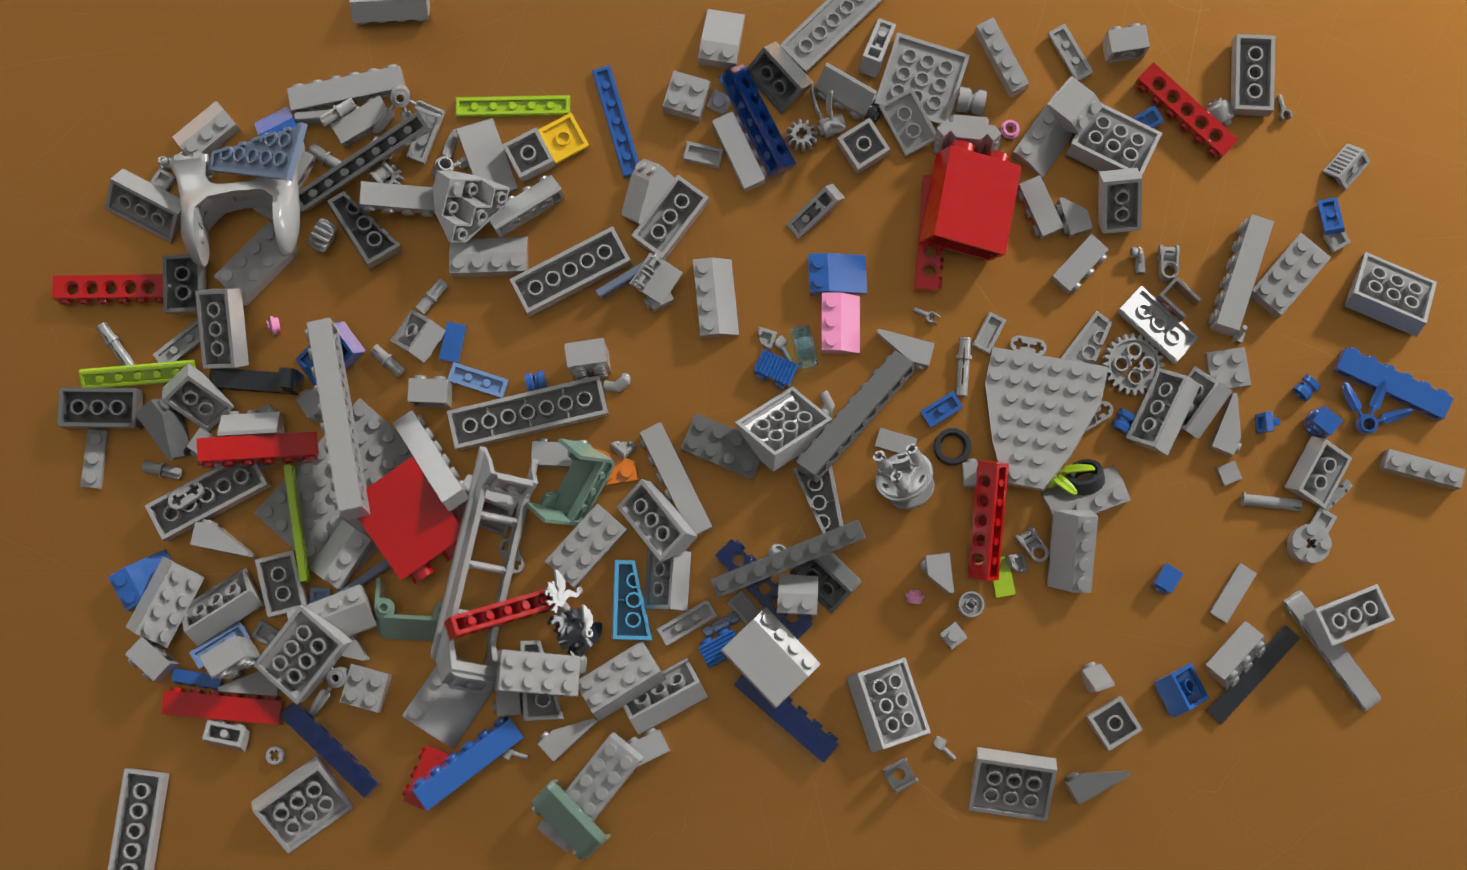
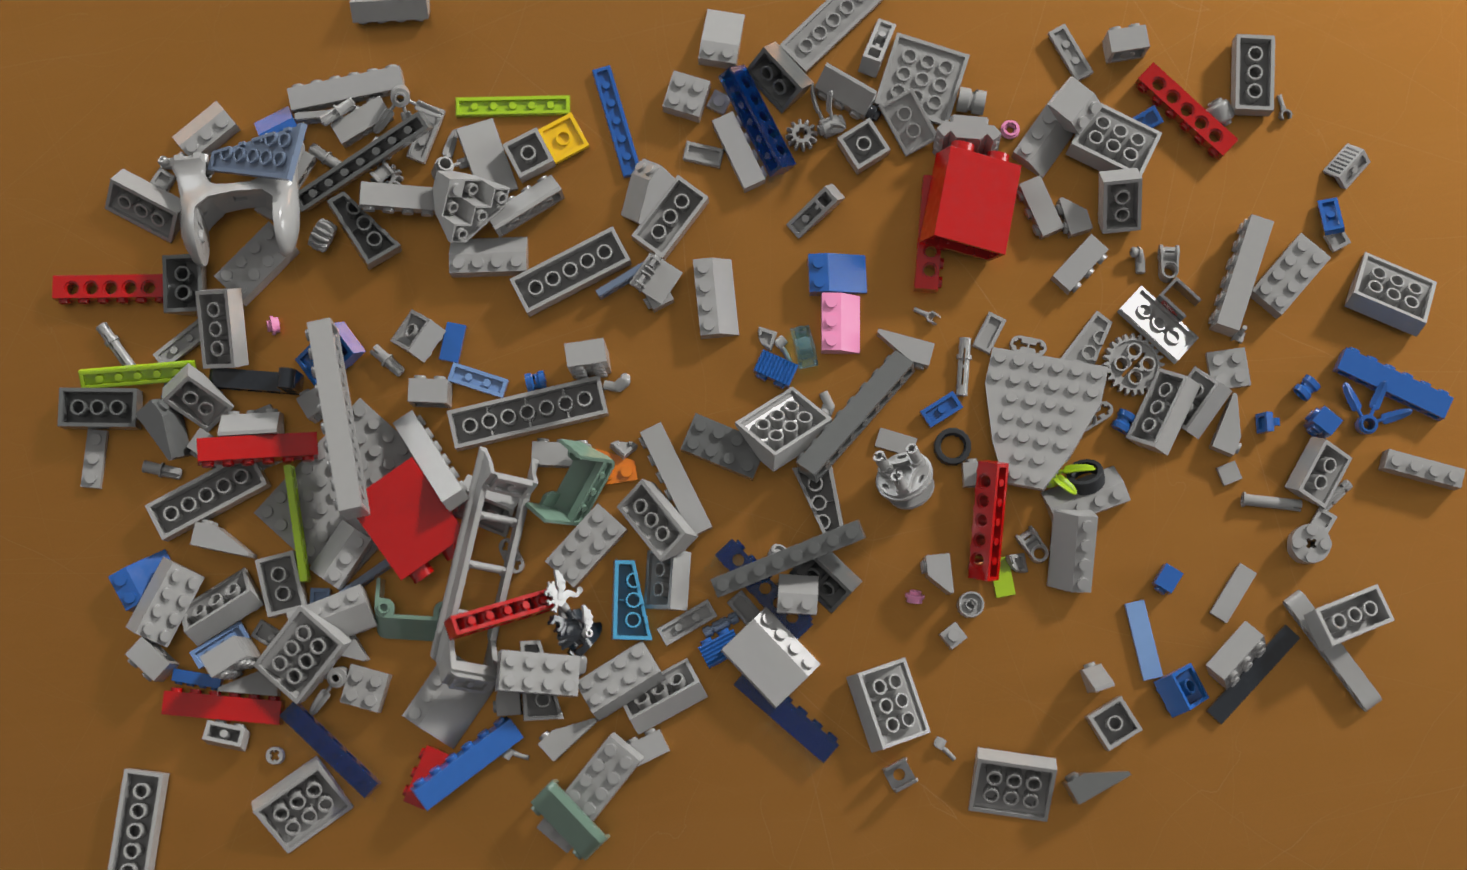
(183, 491): light grey beam -> none
(431, 296): light grey axle -> none
(1001, 57): light grey brick -> none
(1143, 640): none -> medium blue tile

